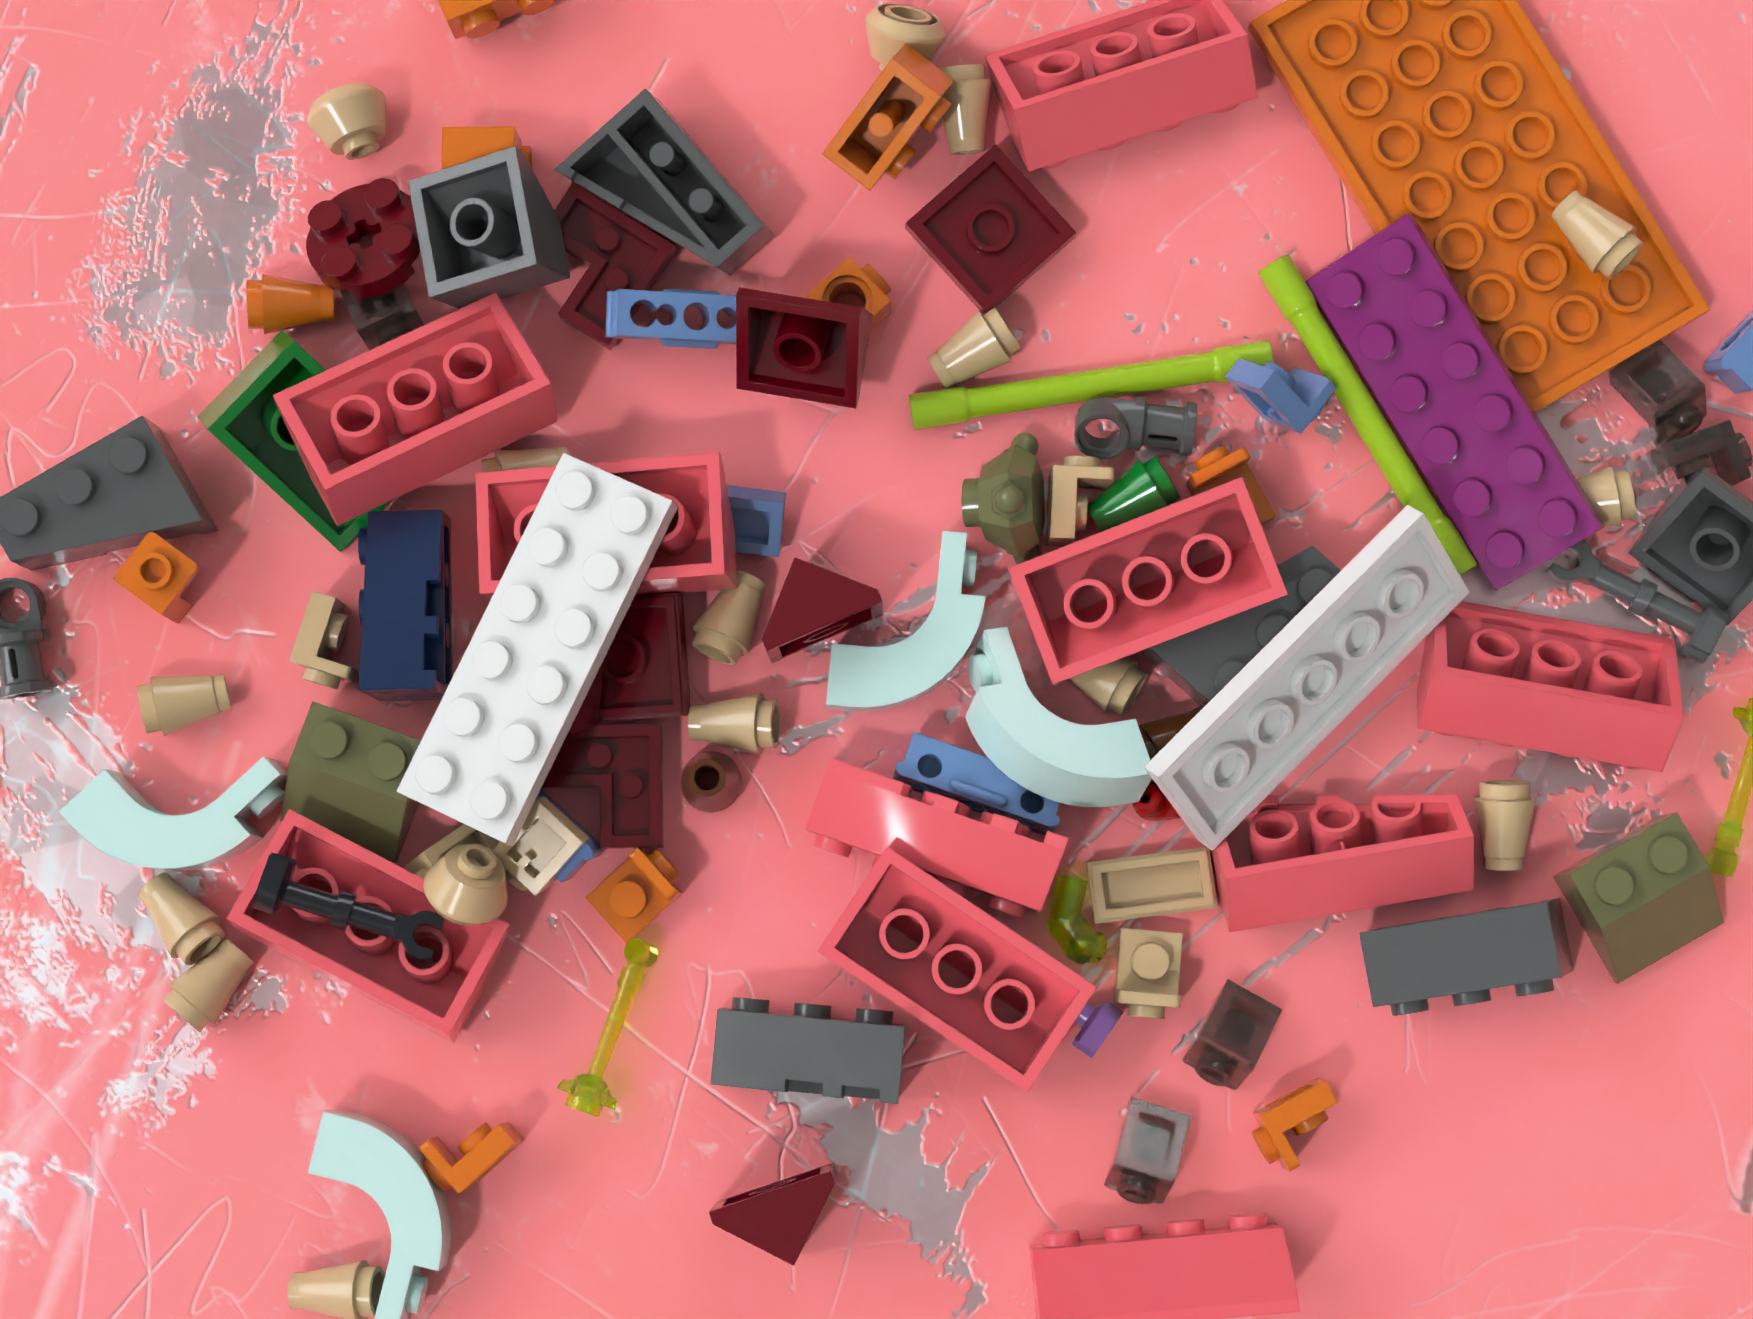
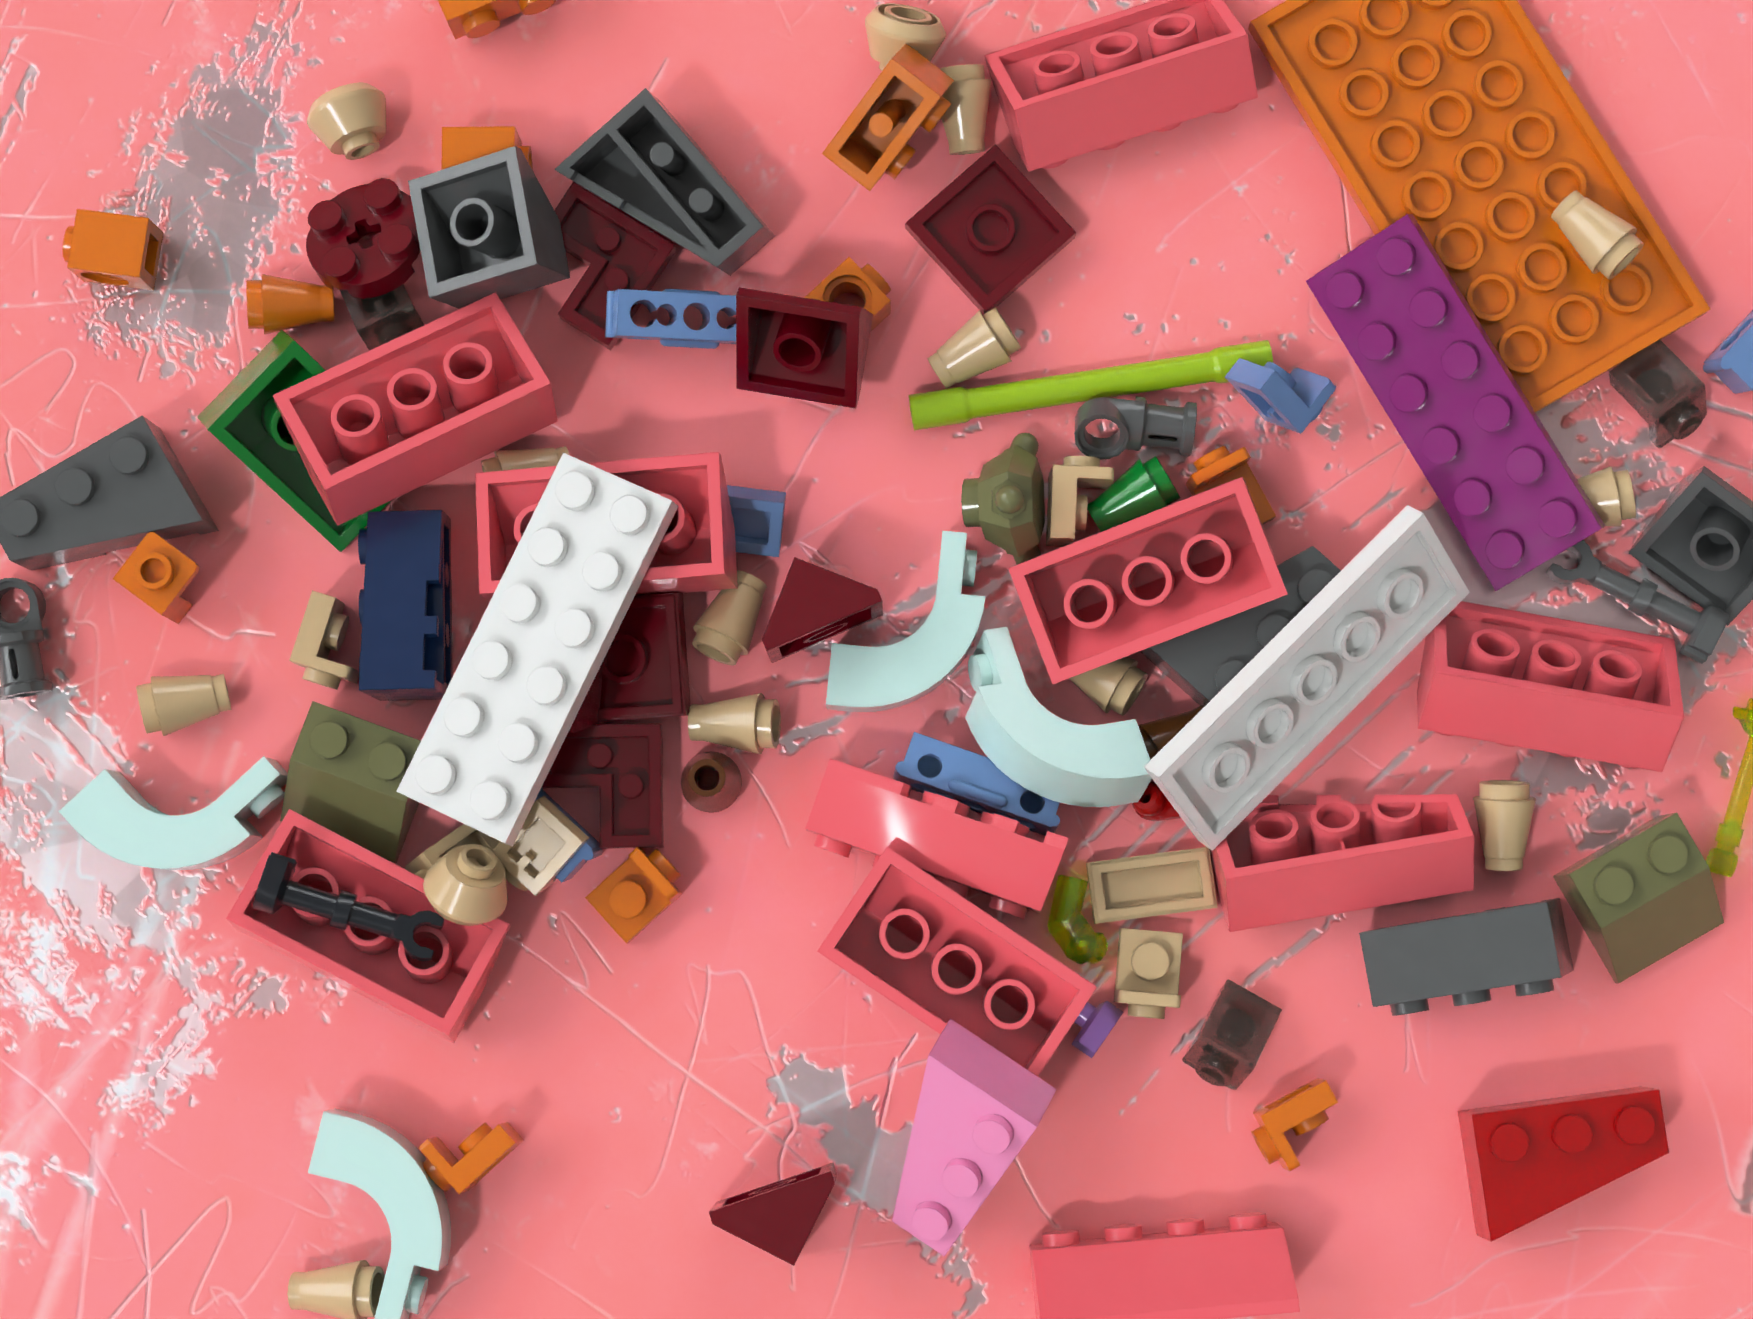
(113, 249): none -> orange brick
(182, 920): tan cone -> none
(208, 985): tan cone -> none
(588, 1090): clear neon green piece -> none
(808, 1051): dark grey wedge -> none
(965, 1134): none -> bright pink wedge
(1147, 1152): clear smoke bracket -> none
(1301, 310): lime piece -> none
(1555, 1150): none -> red wedge
(1691, 452): clear smoke bracket -> none

